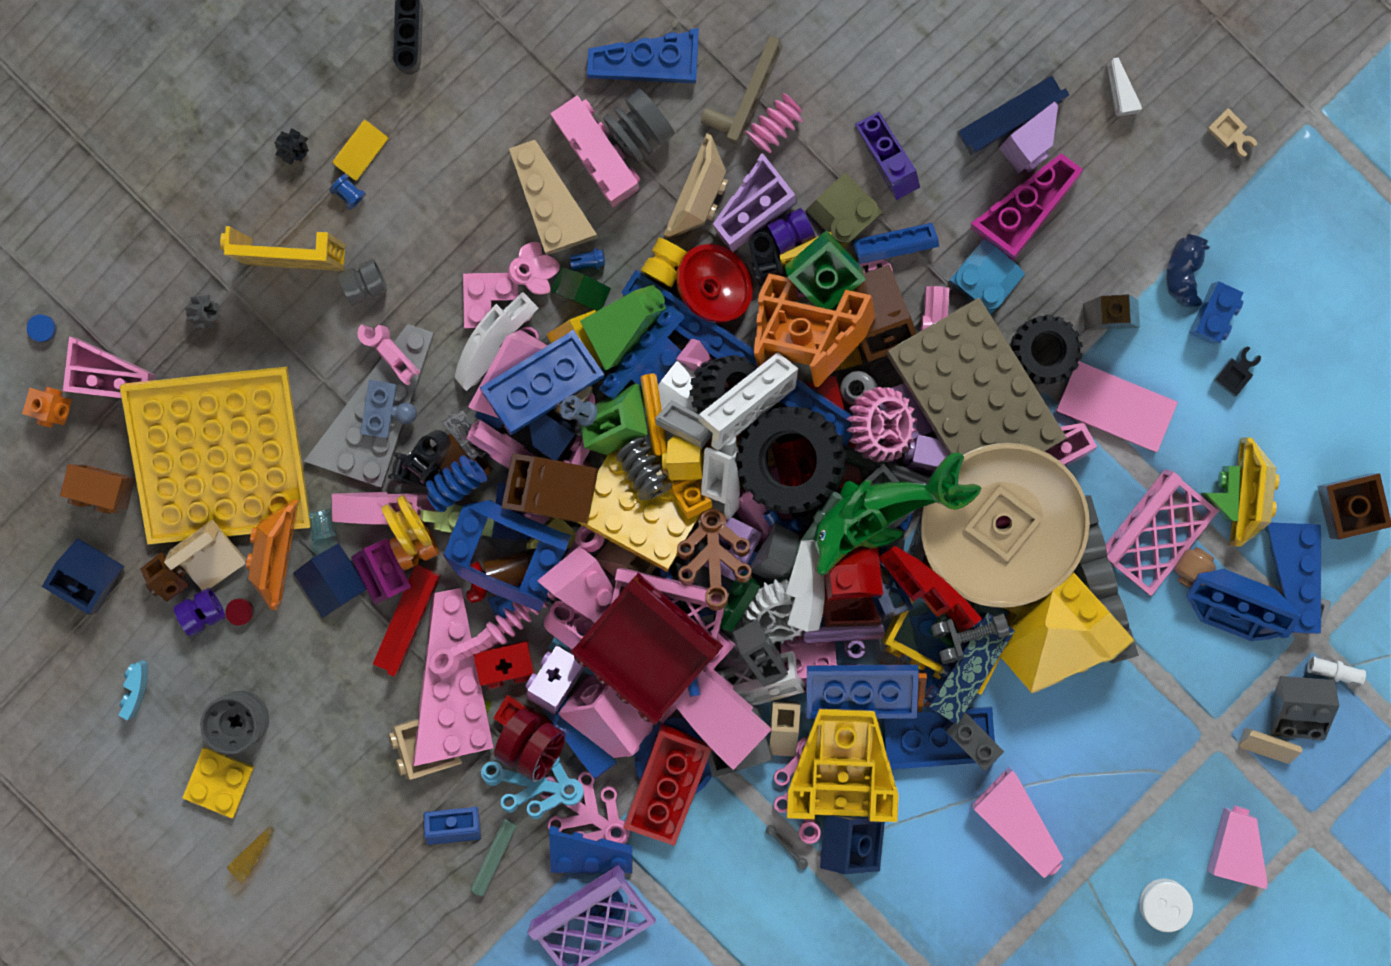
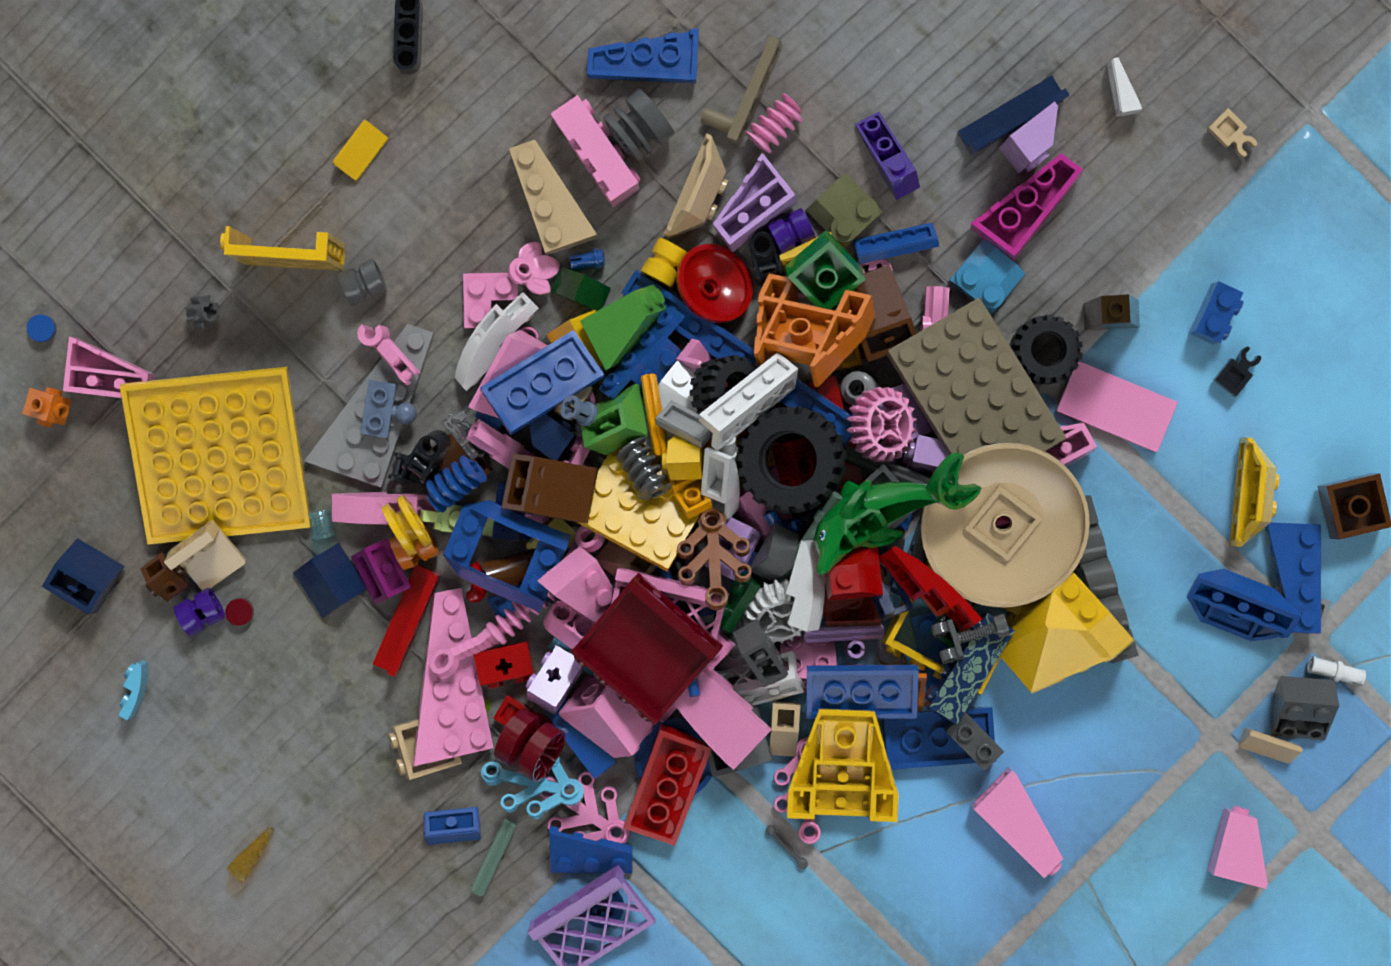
(97, 487): dark orange brick -> none
(218, 782): yellow plate -> none
(220, 726): dark grey wheel -> none
(271, 553): orange wedge -> none
(291, 146): black gear -> none
(347, 191): blue bush -> none
(851, 844): dark blue slope -> none
(1142, 515): bright pink fence -> none
(1165, 905): white head -> none
(1185, 260): dark blue animal -> none
(1193, 563): medium nougat head -> none
(1228, 500): bright green slope -> none

